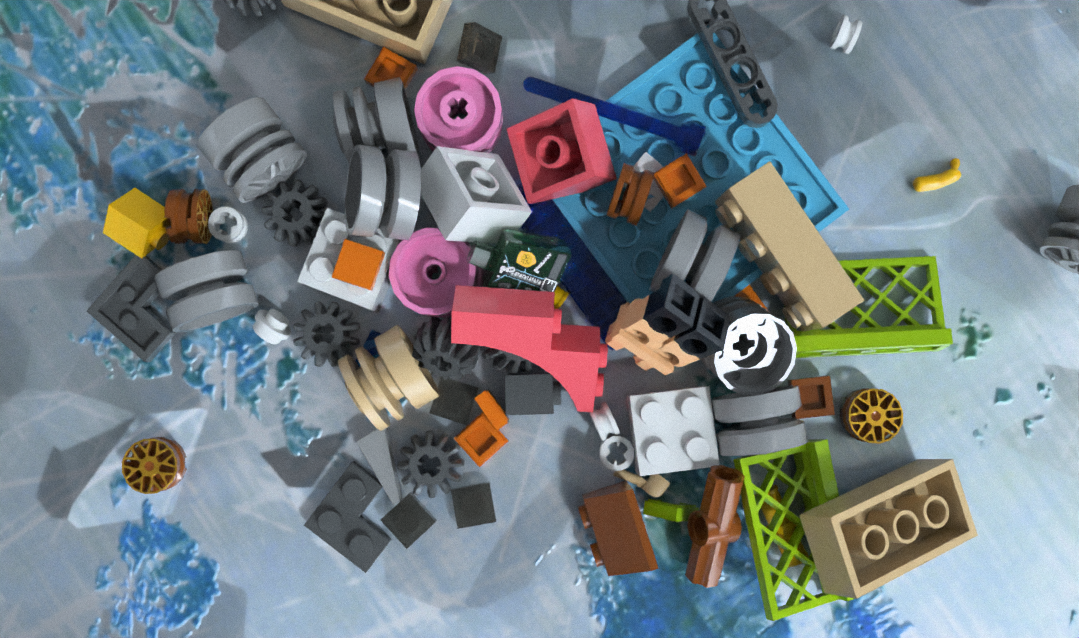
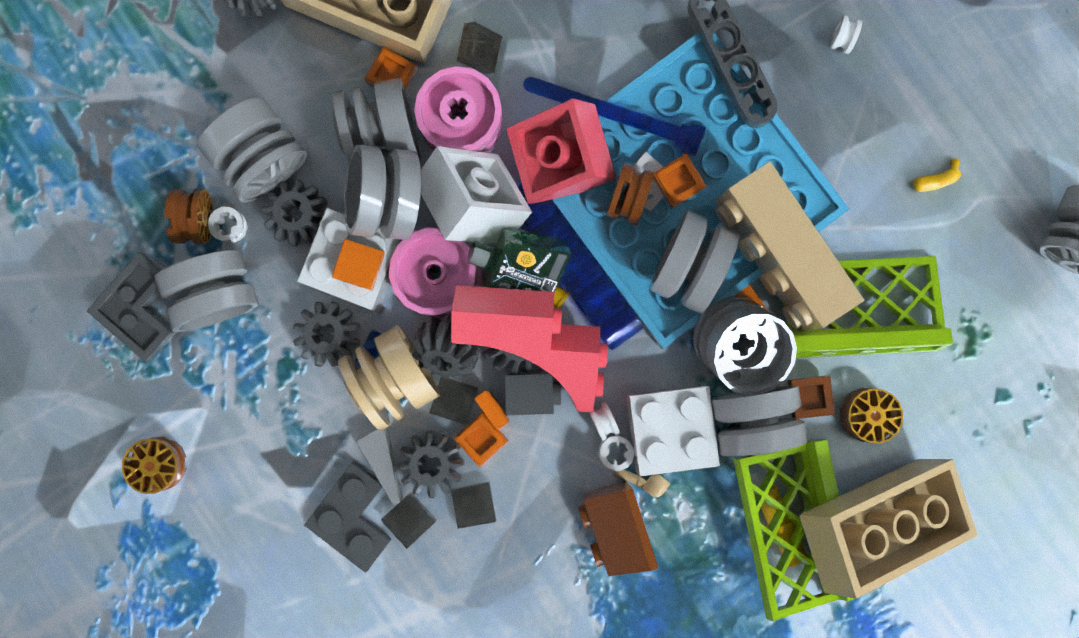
(137, 223): yellow brick -> none
(271, 326): white plate -> none
(668, 511): lime tile -> none
(669, 327): hips -> none
(714, 525): dark orange piece -> none

